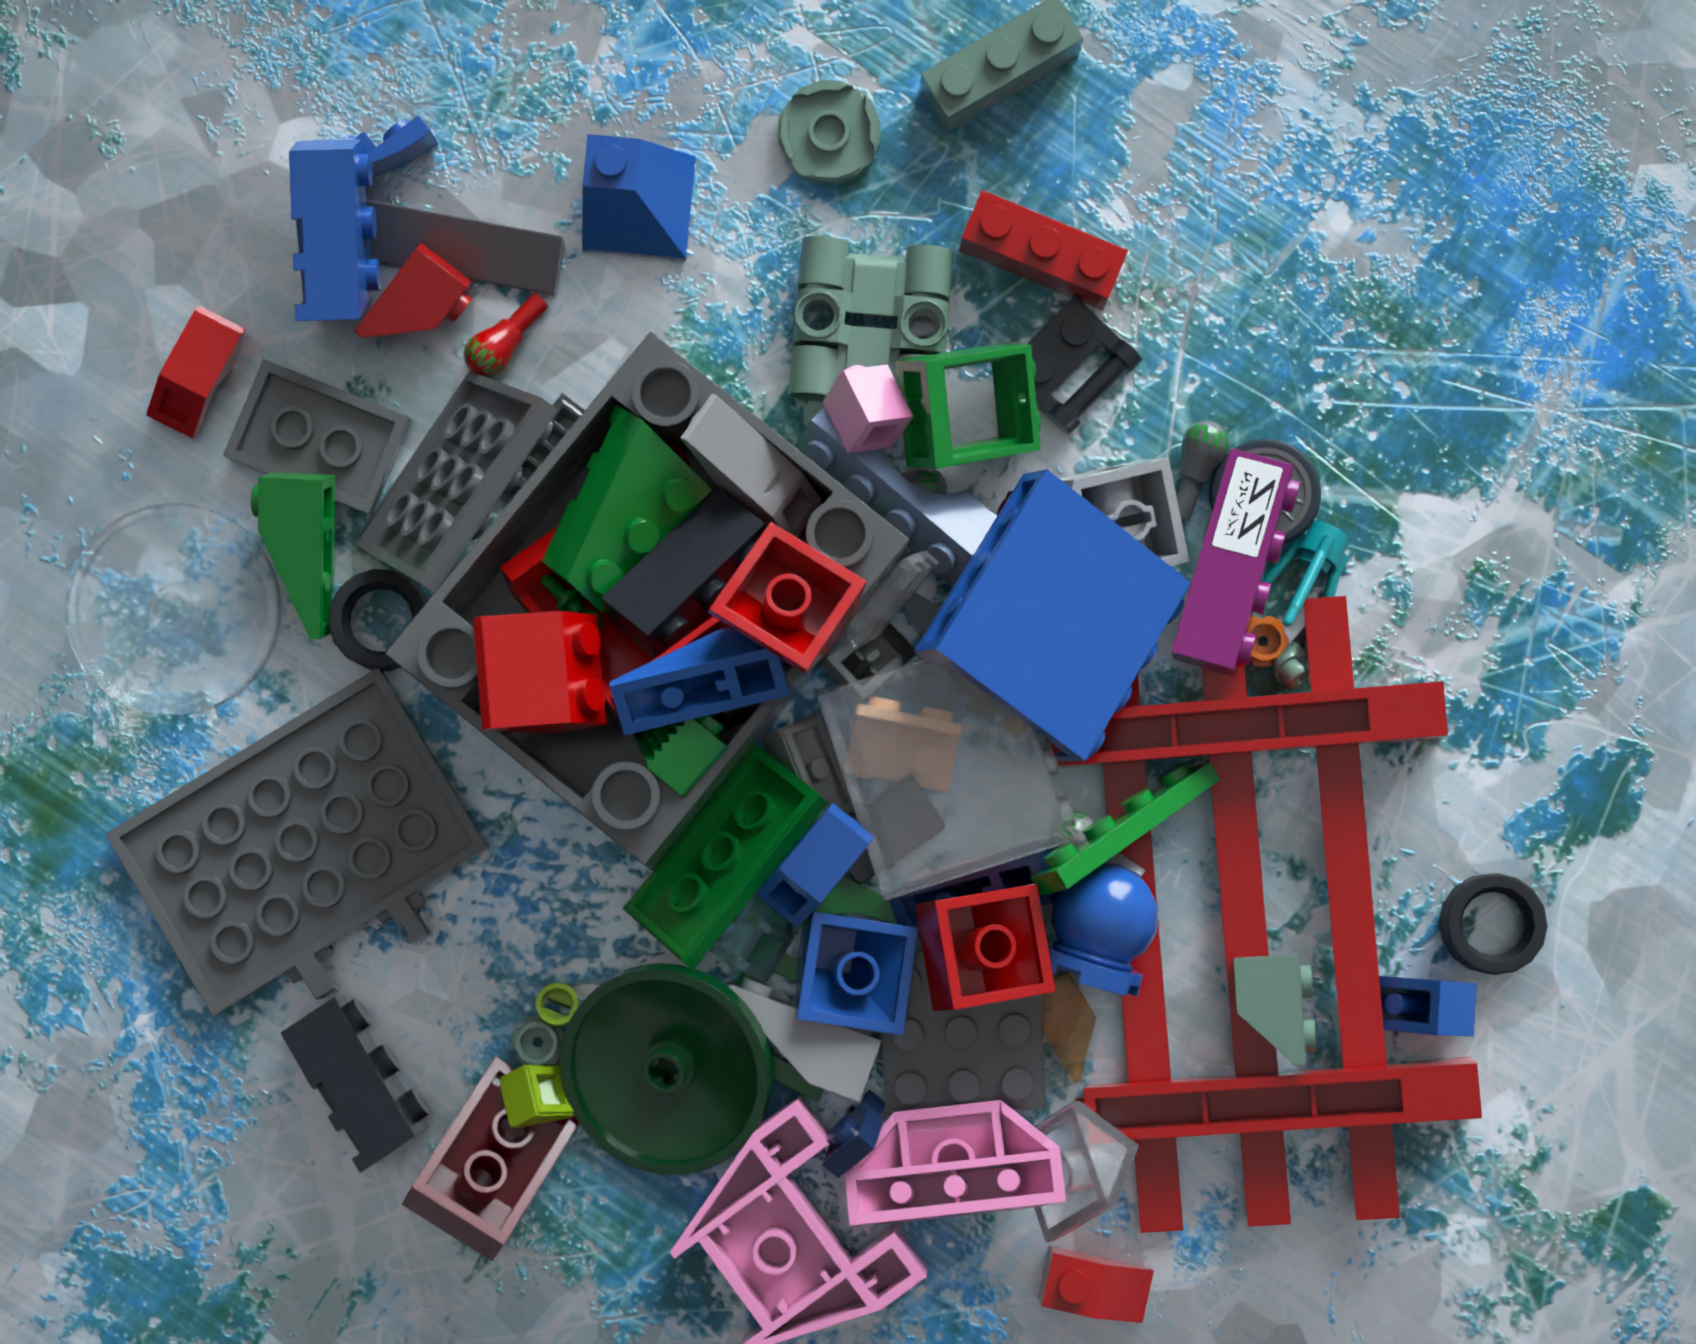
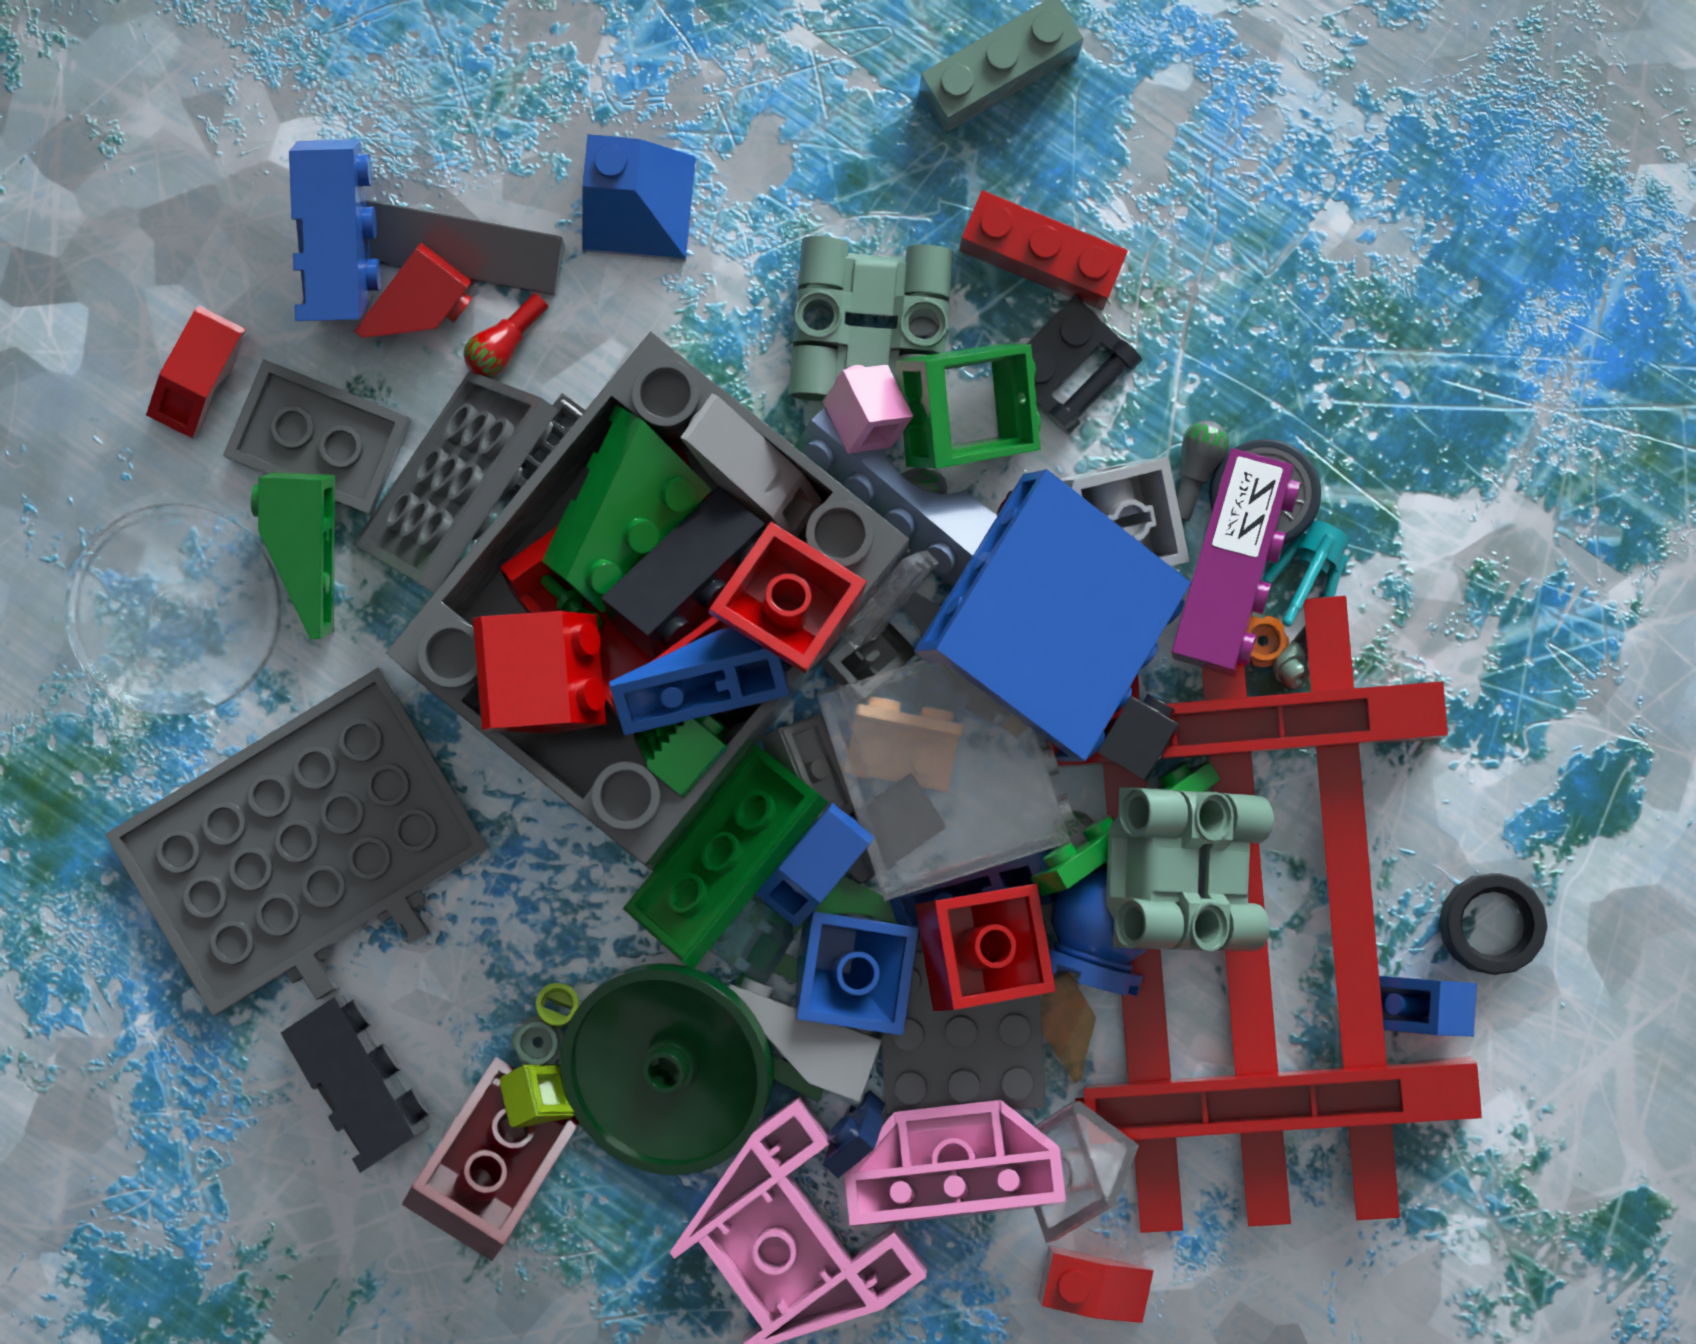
(345, 601): black tyre -> none
(401, 145): blue slope -> none
(829, 132): sand green tile -> none
(1140, 735): none -> black brick
(1157, 870): none -> sand green piece
(1271, 1002): sand green slope -> none

